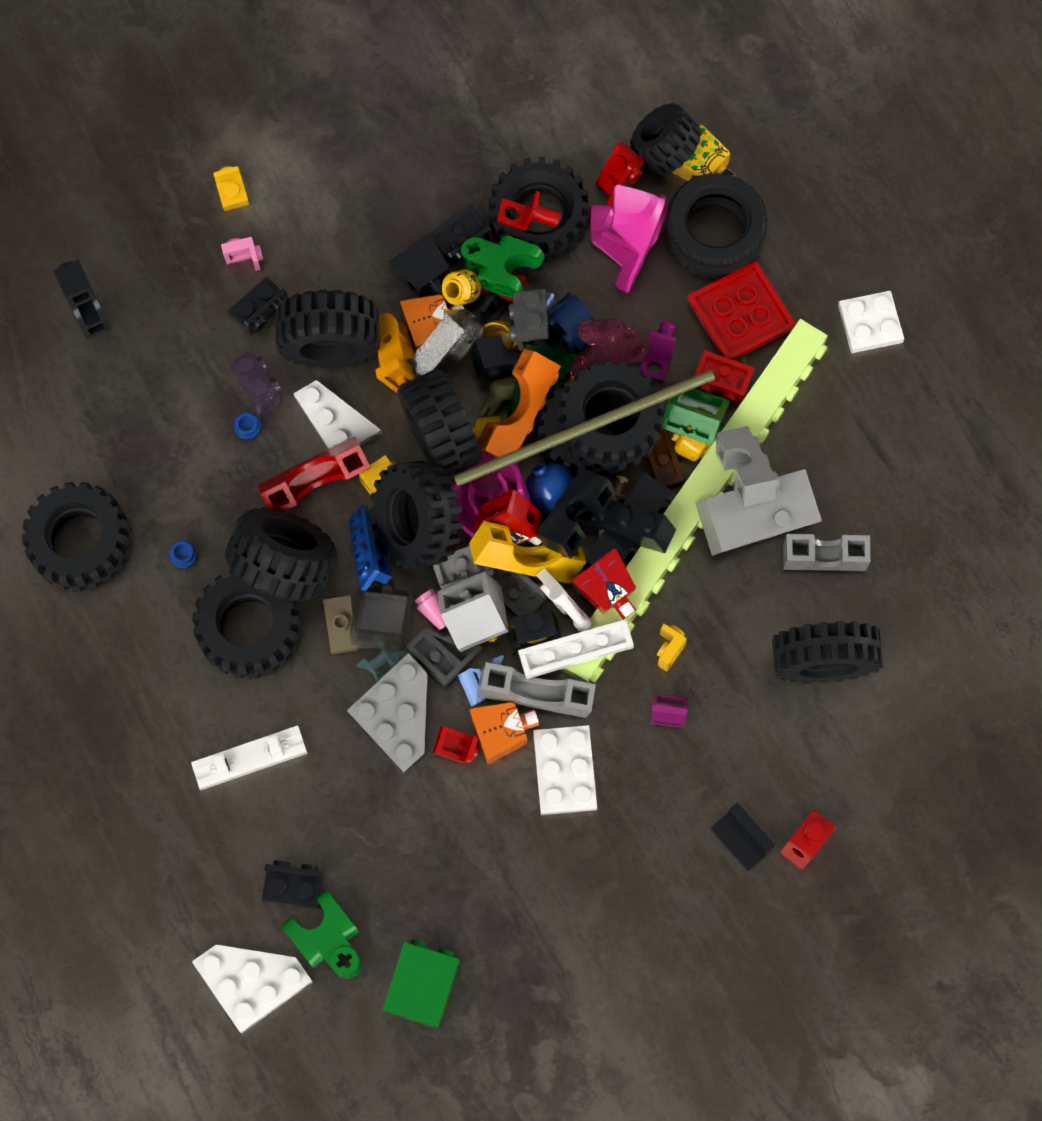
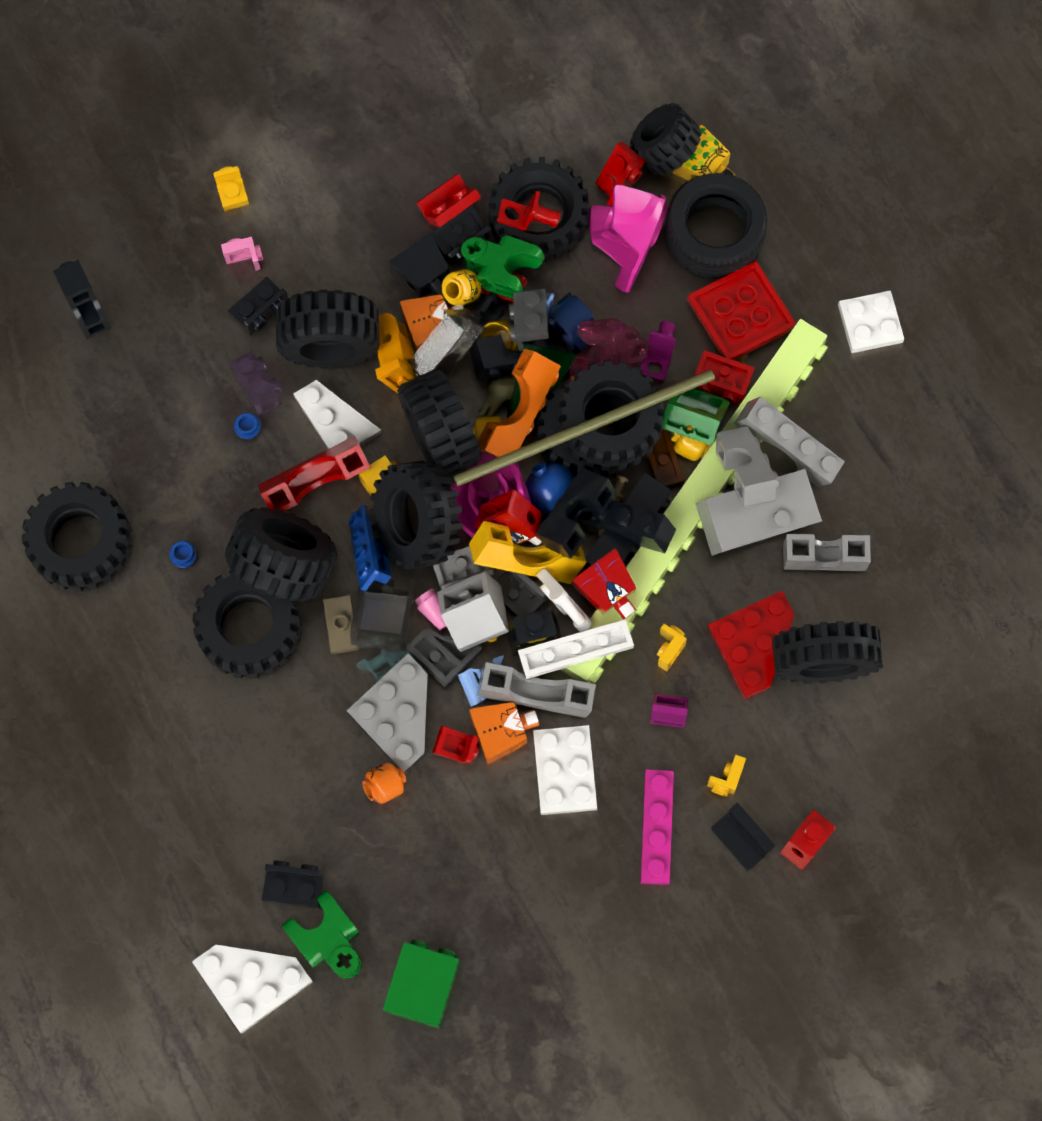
(249, 757): white hinge -> none
(384, 783): none -> orange head
(447, 201): none -> red bracket
(657, 827): none -> dark pink plate
(732, 773): none -> yellow bracket
(747, 641): none -> red plate
(801, 447): none -> light grey arch

